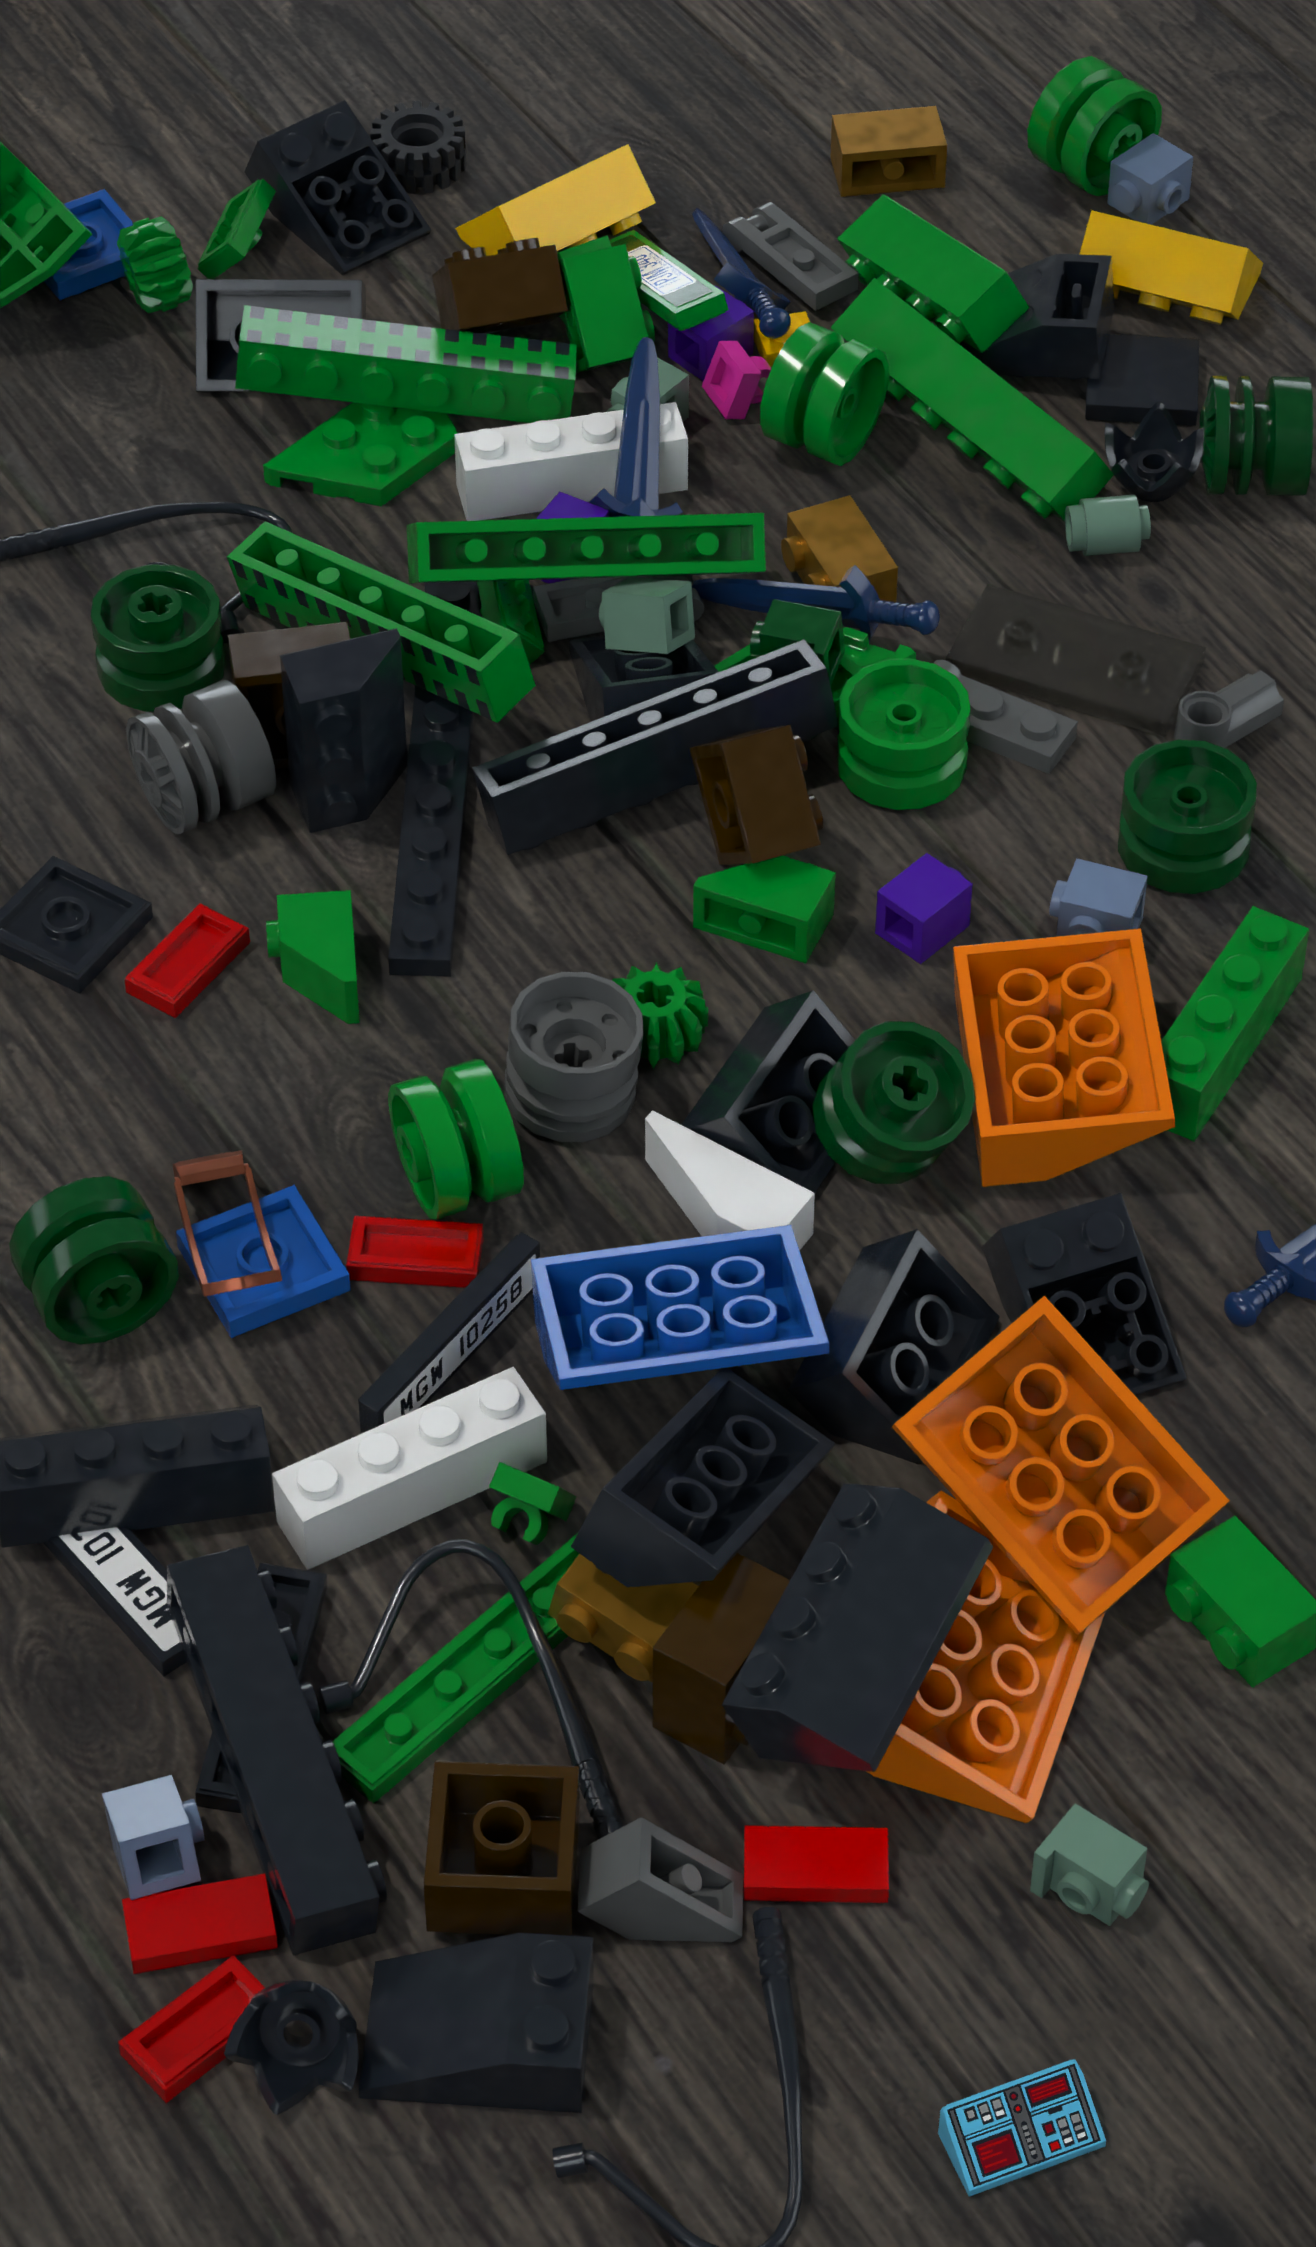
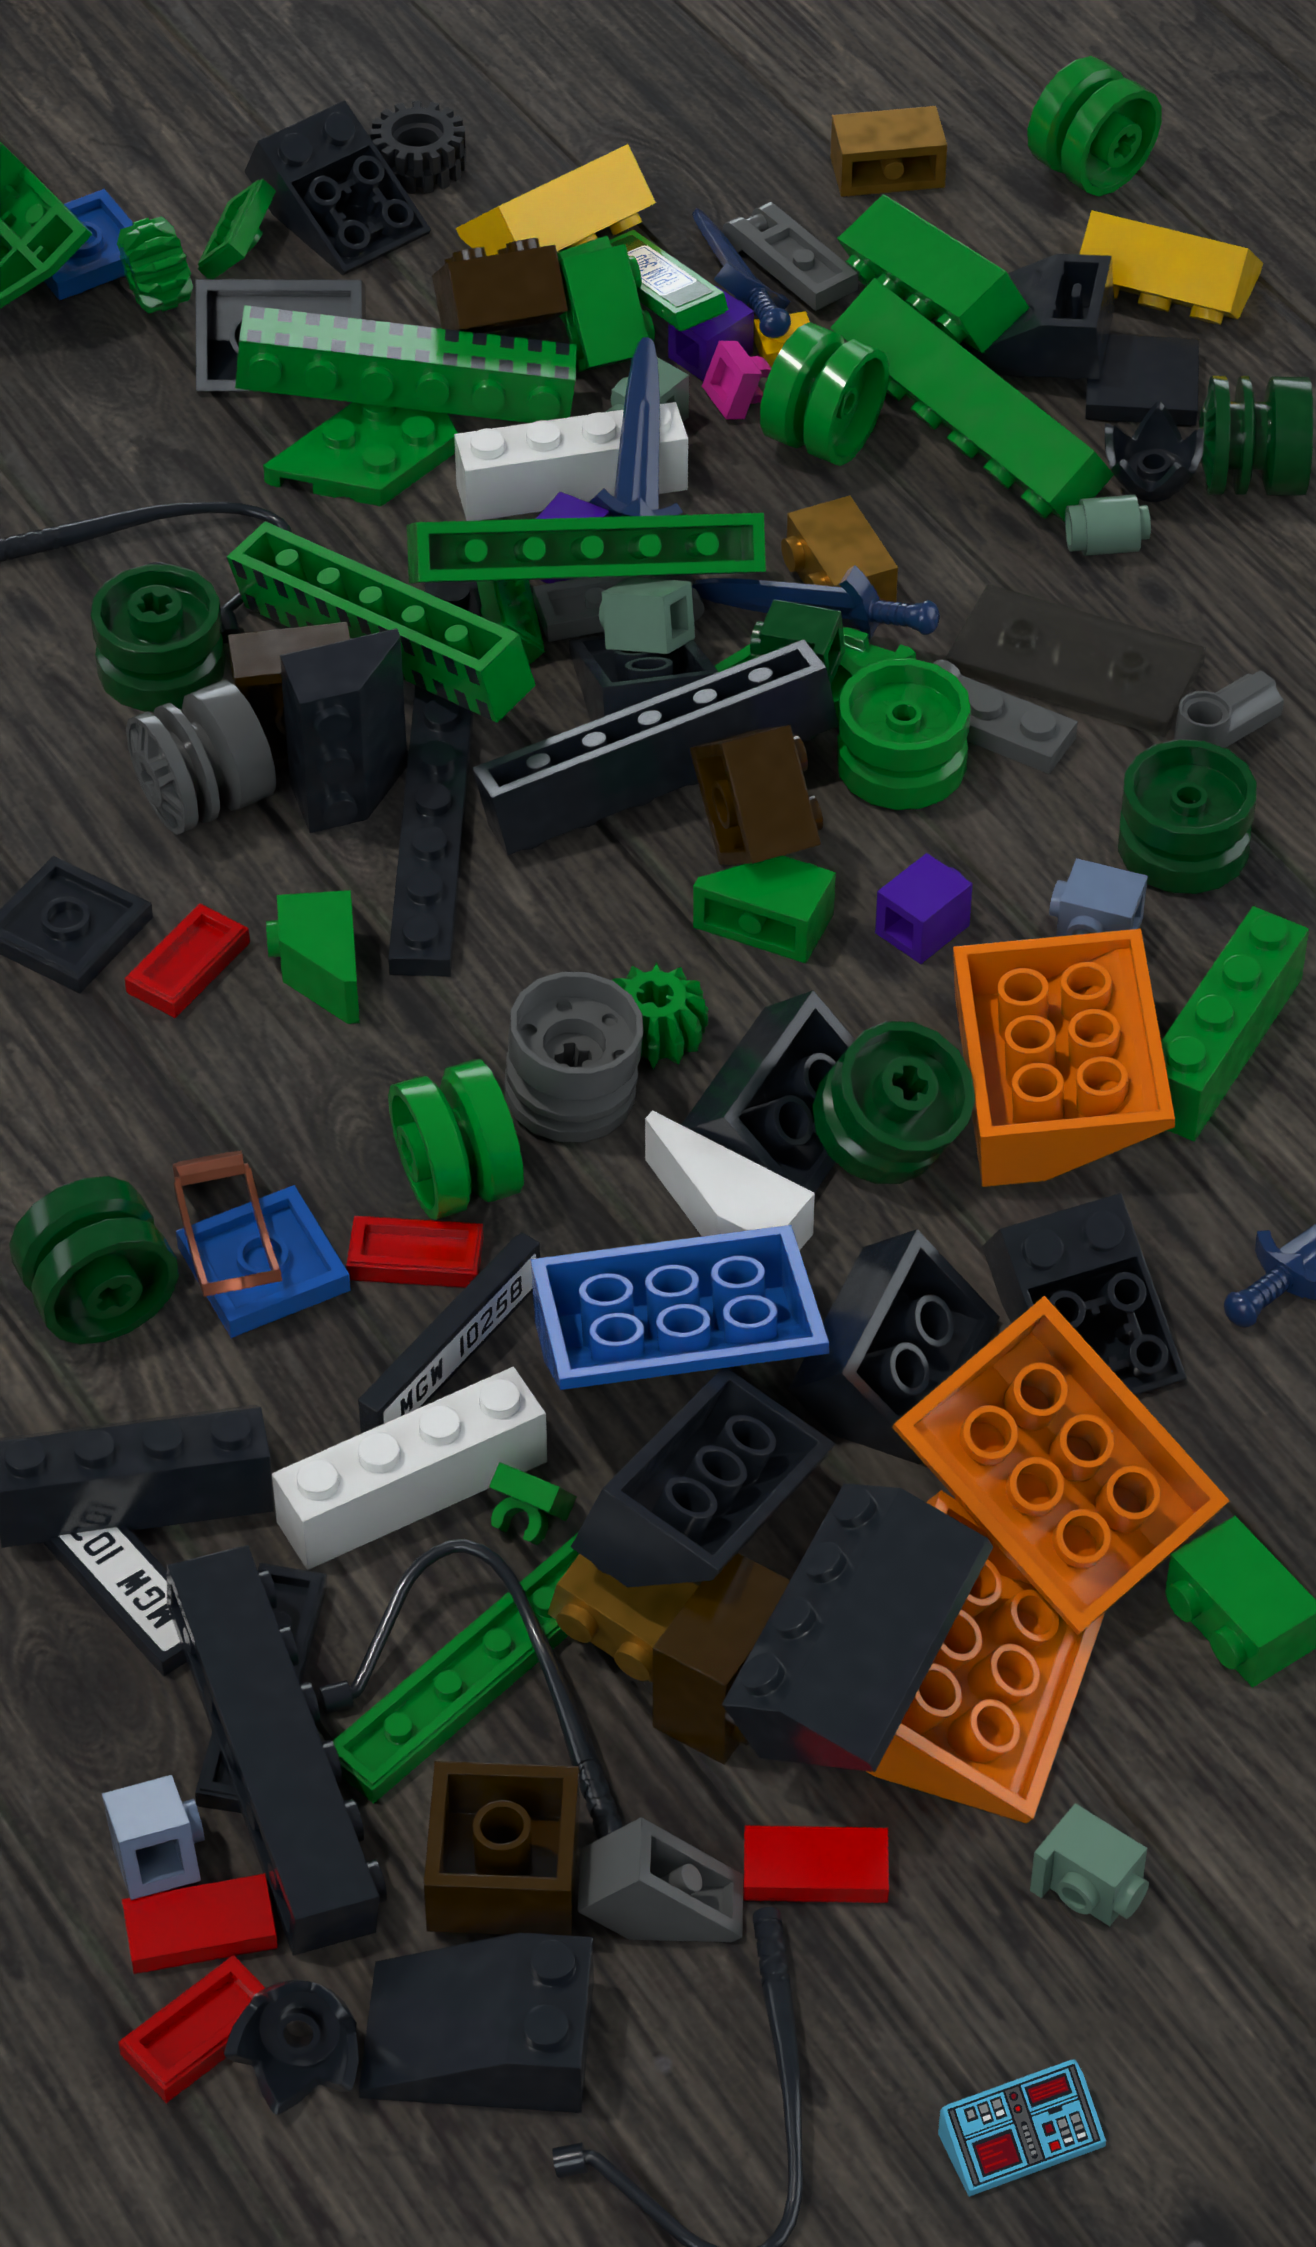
(1150, 180): sand blue brick -> none

